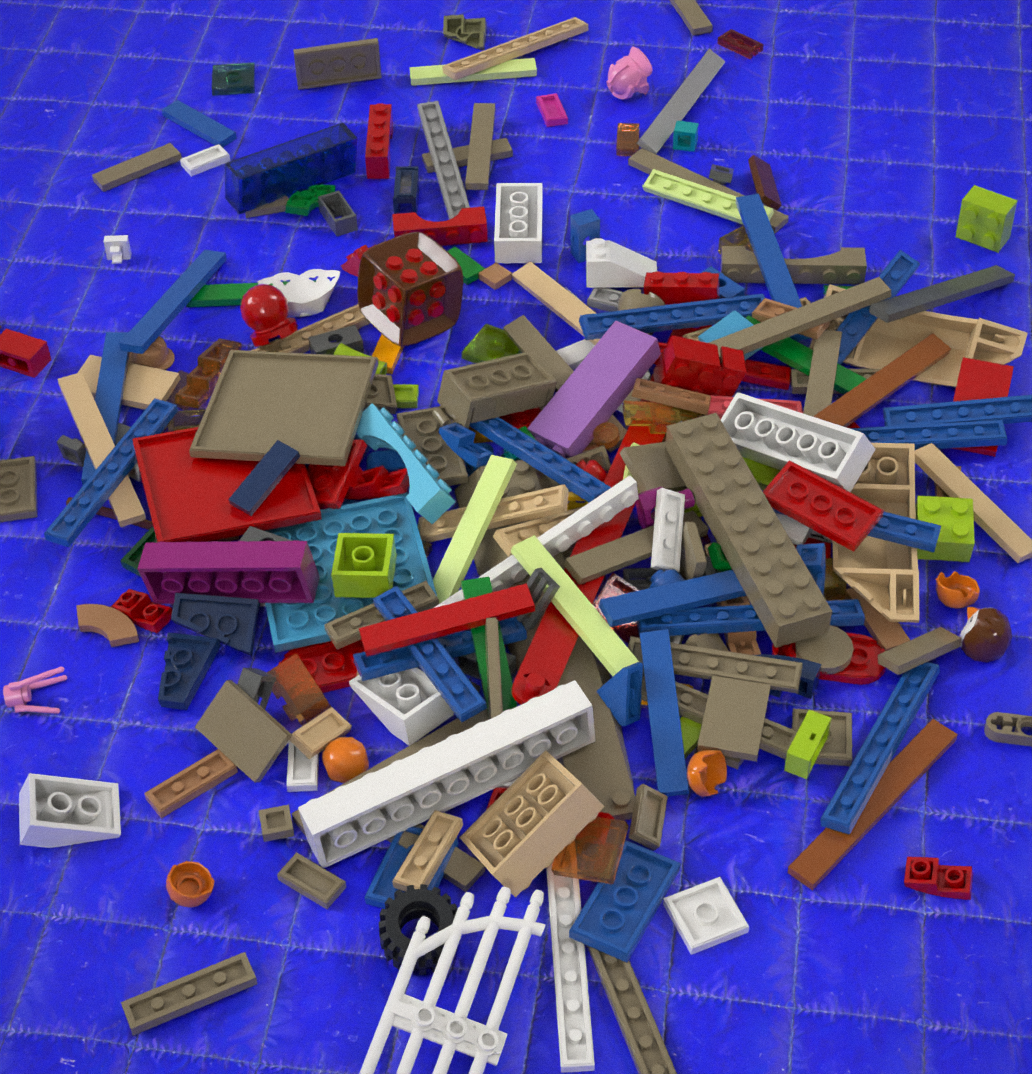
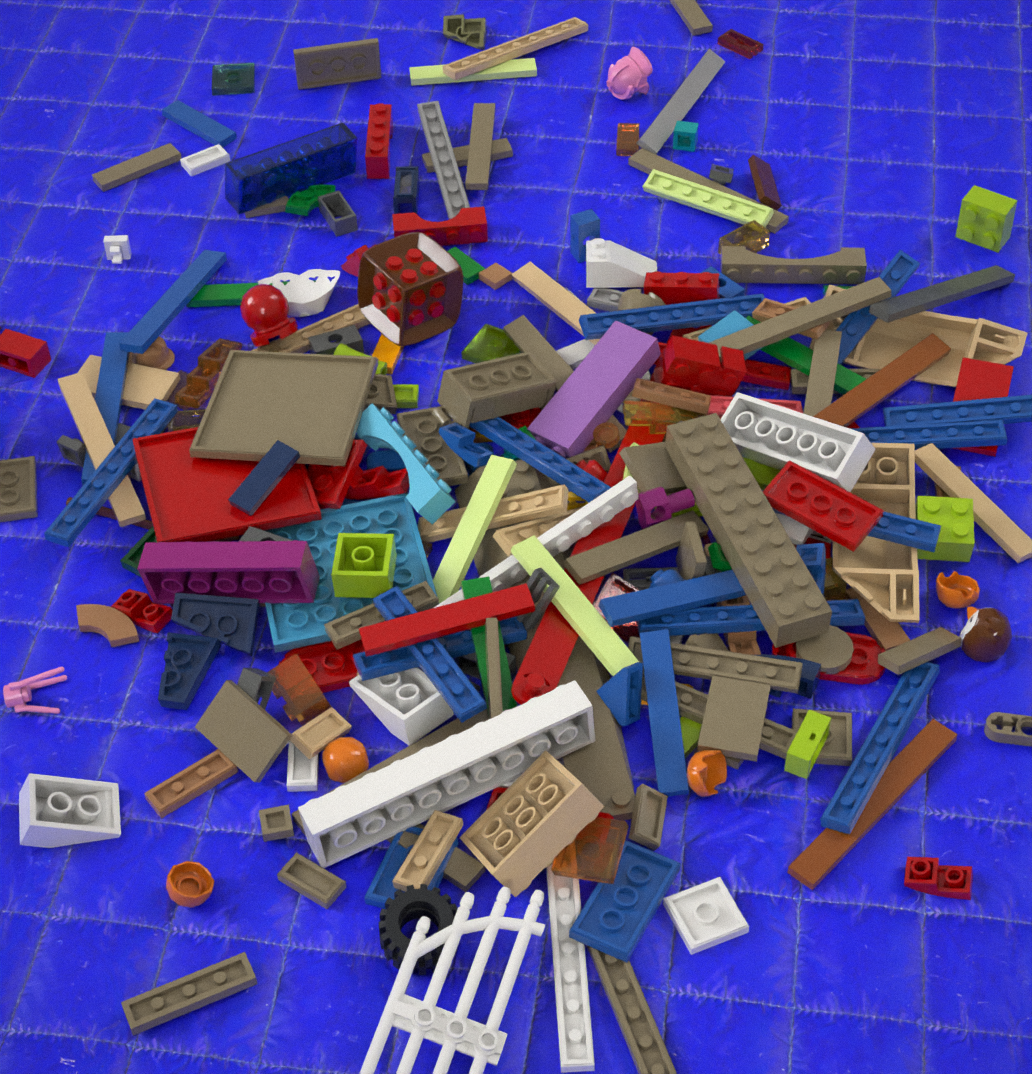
(518, 223): white brick -> none
(551, 110): dark pink tile -> none
(667, 530): white tile -> none
(768, 253): blue tile -> none

